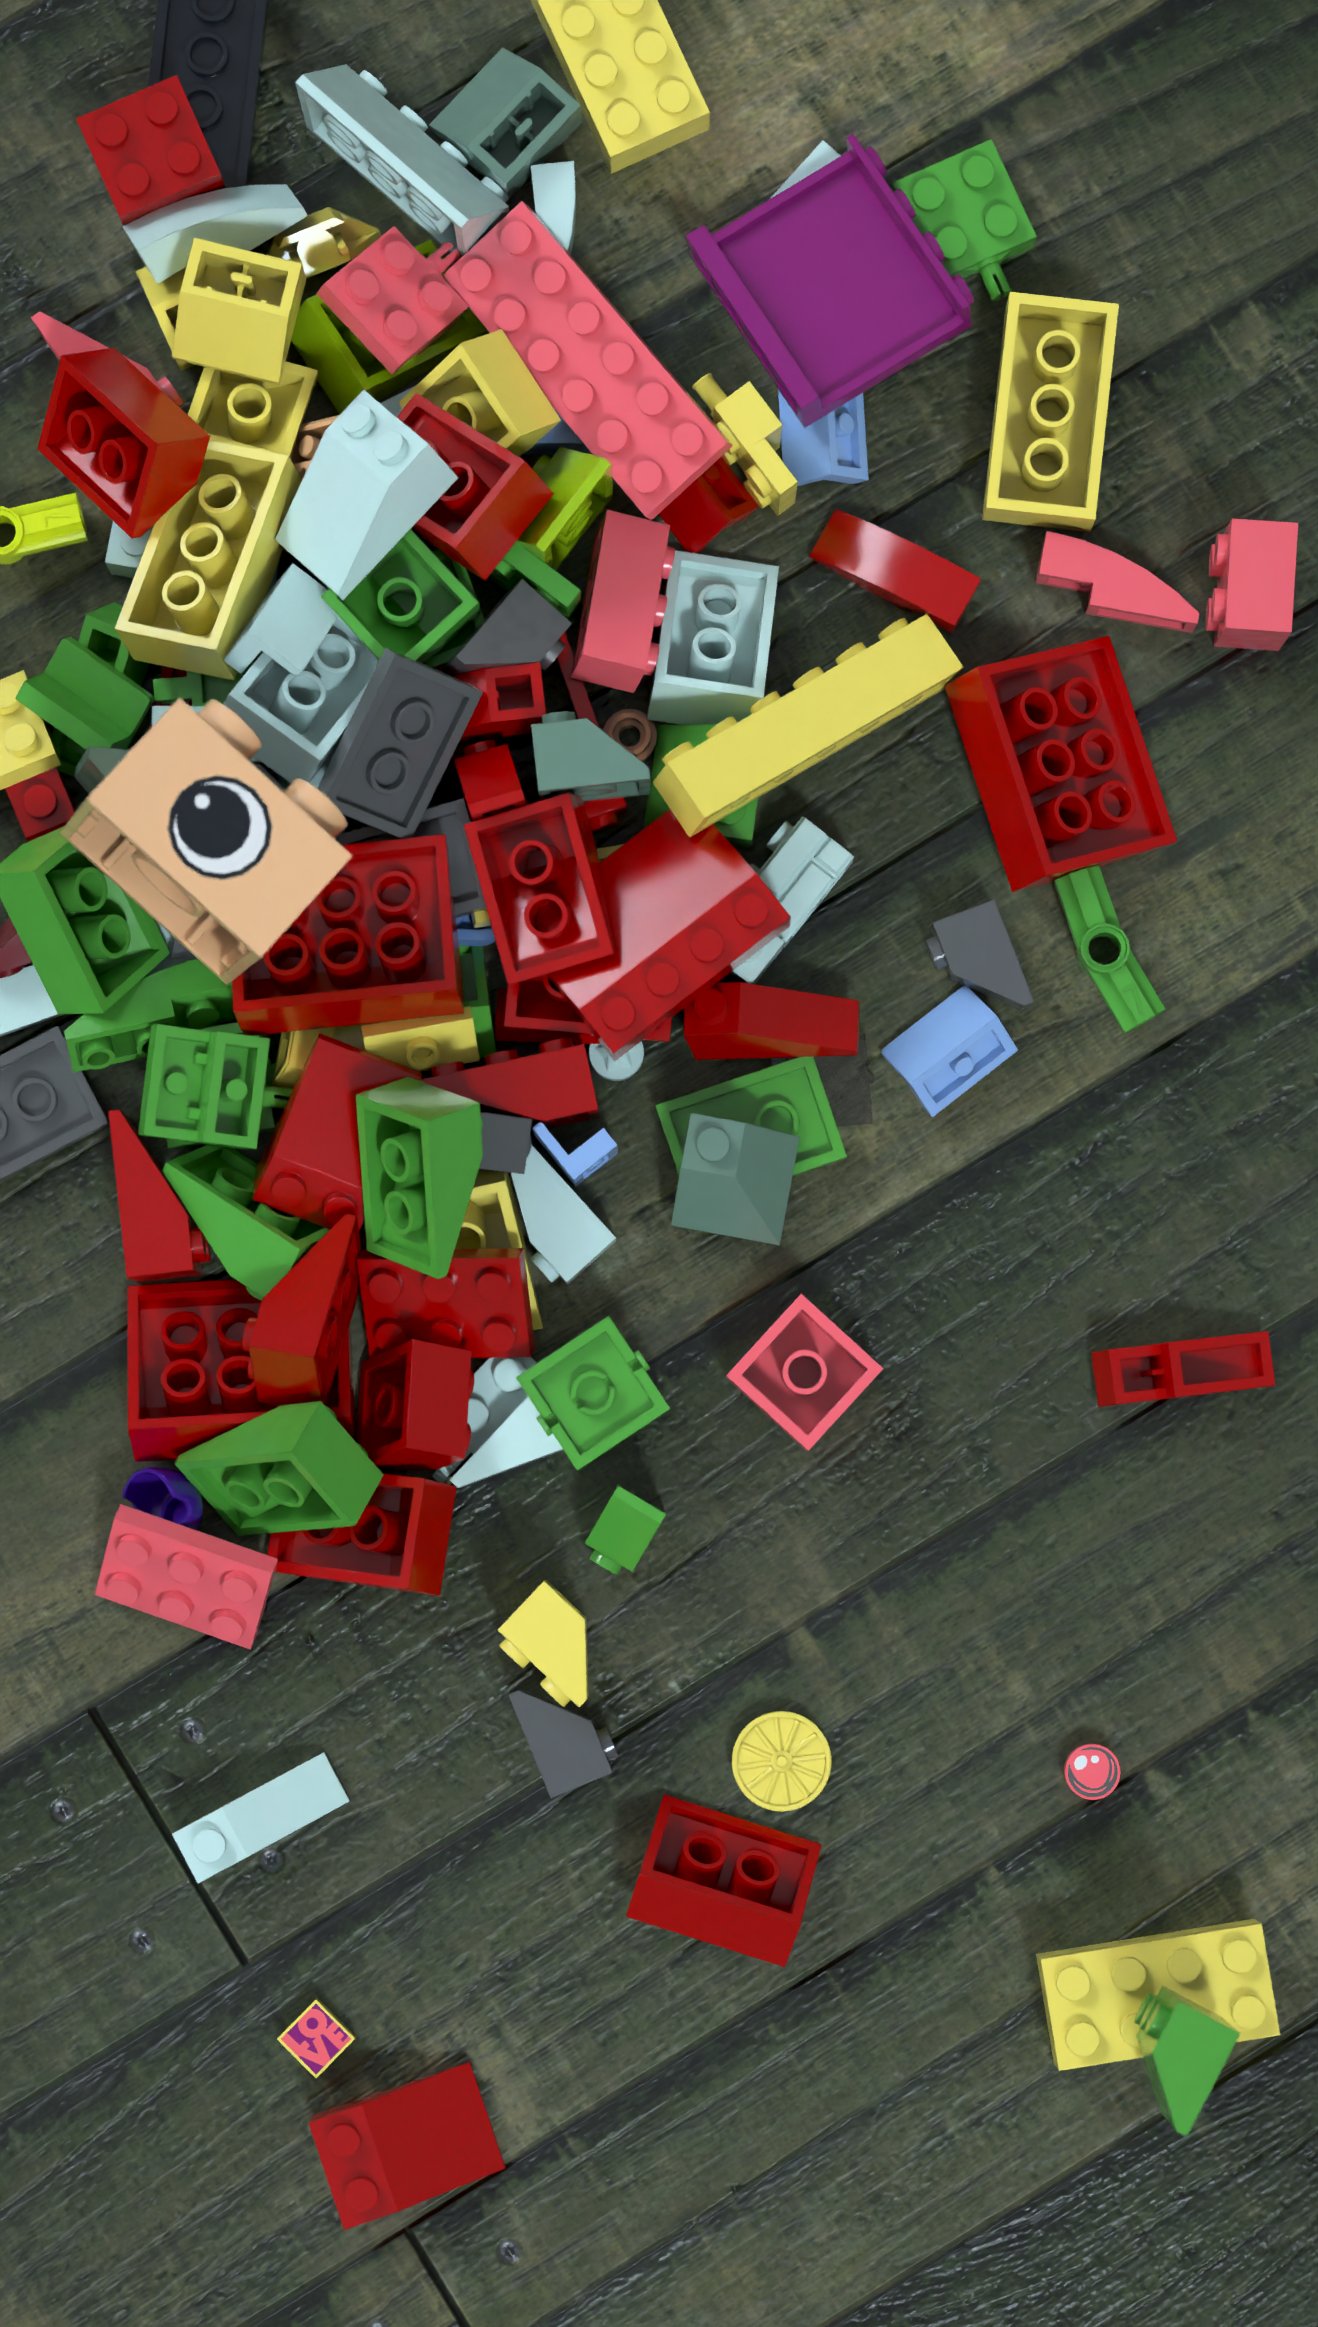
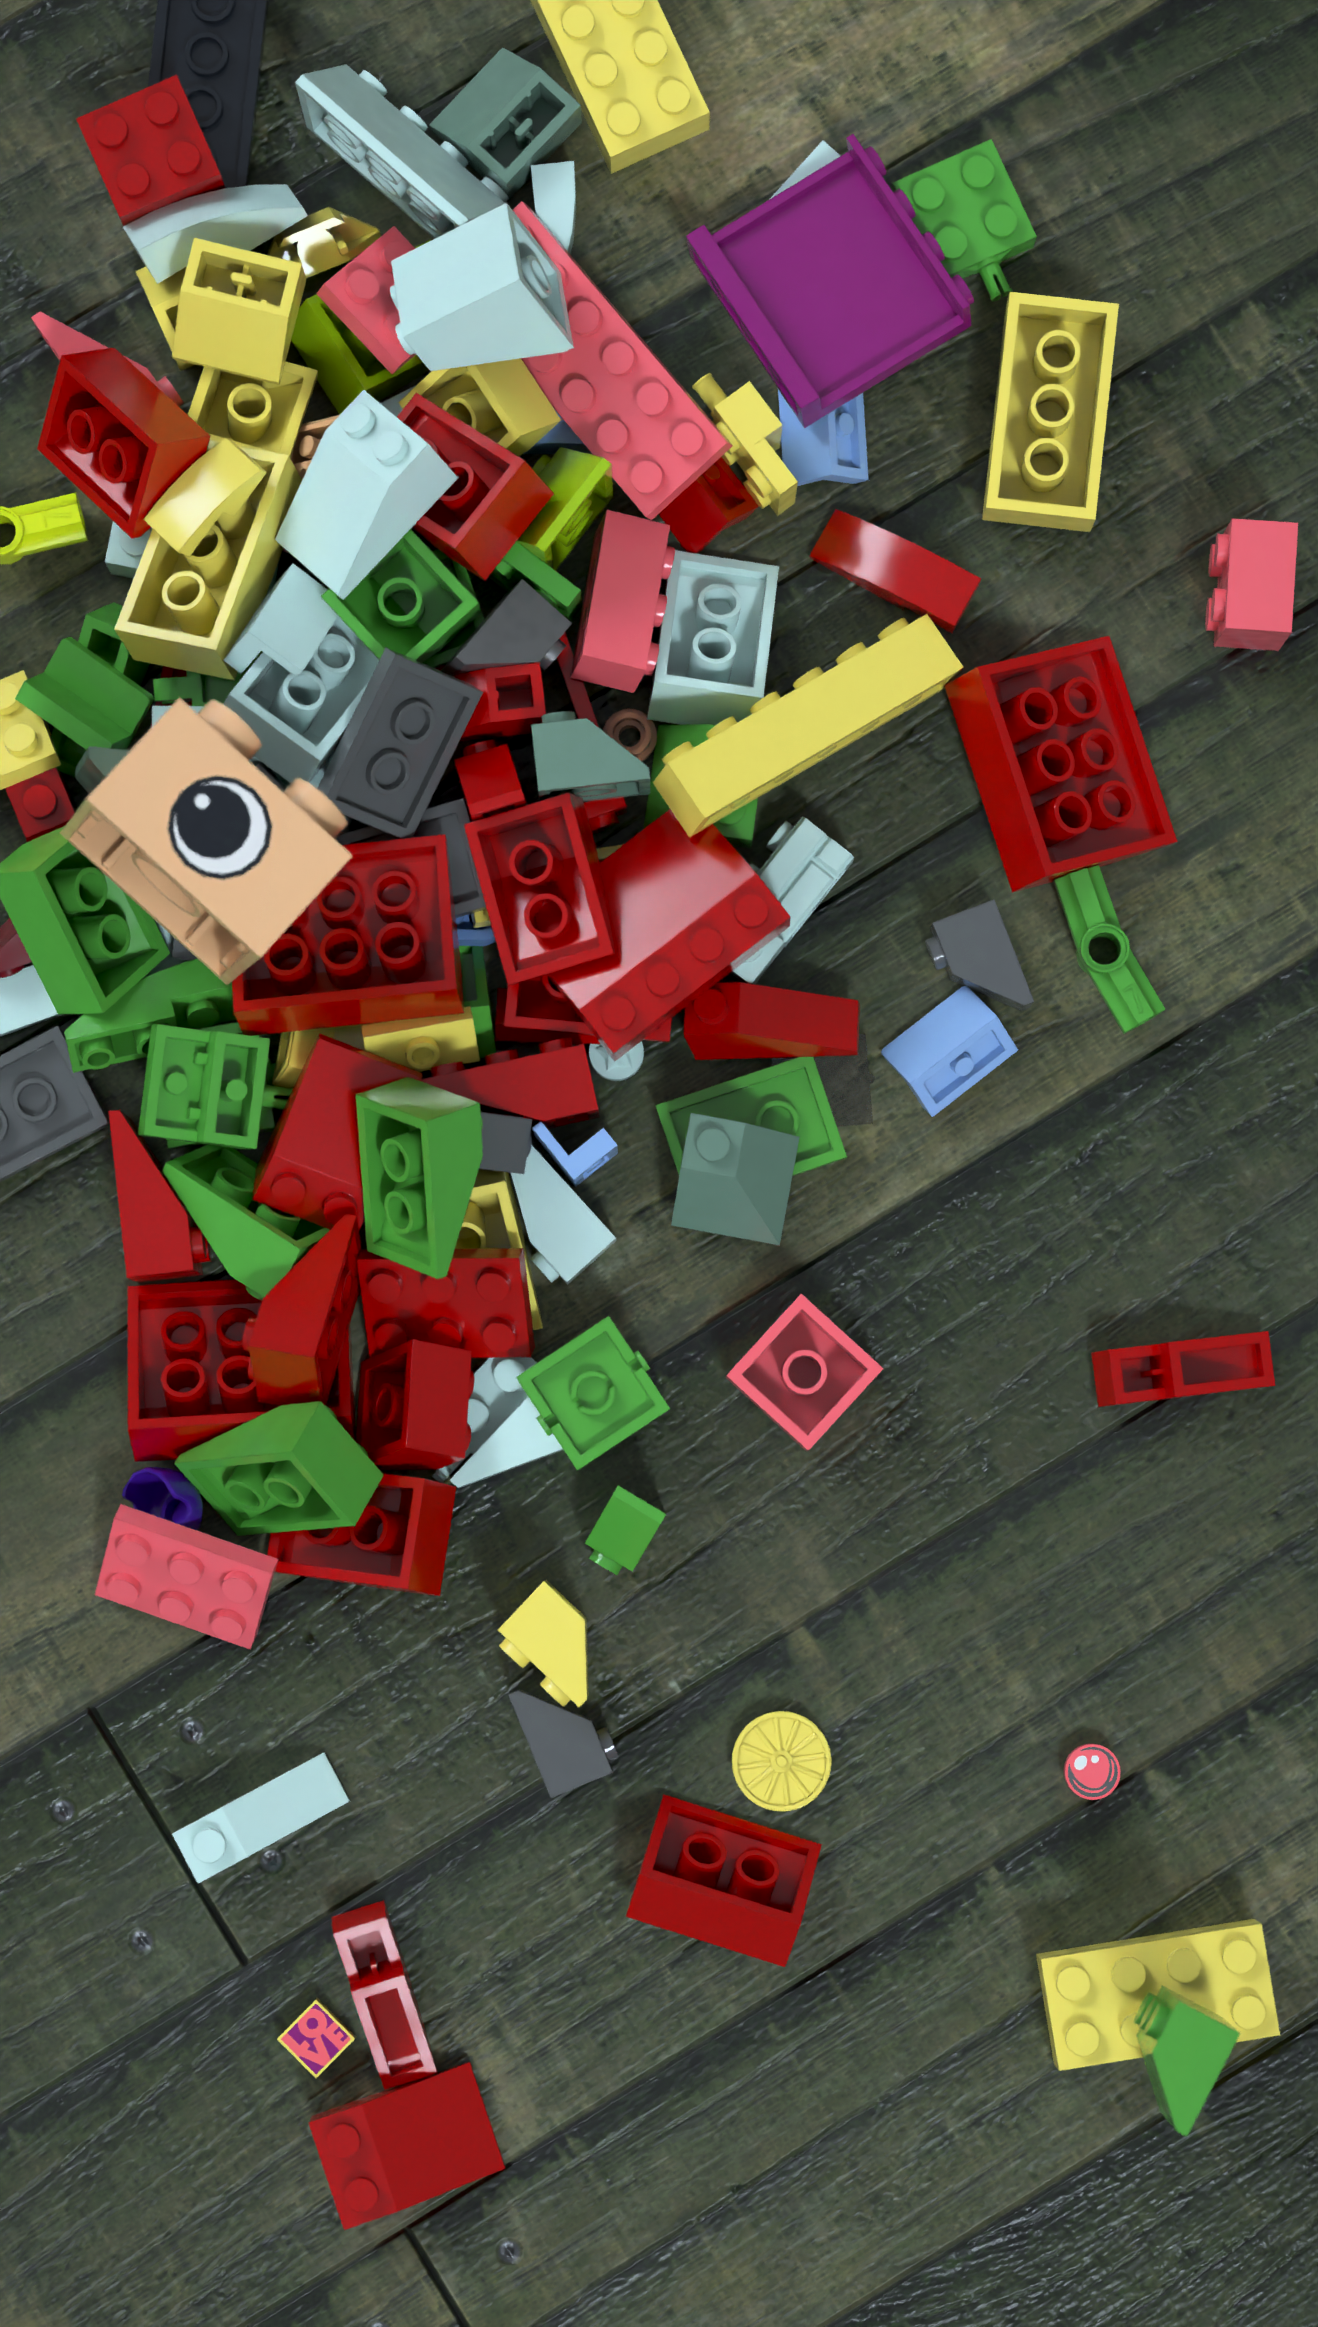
(210, 486): none -> light yellow slope
(383, 1994): none -> red slope
(480, 296): none -> light aqua slope
(1114, 584): coral slope -> none

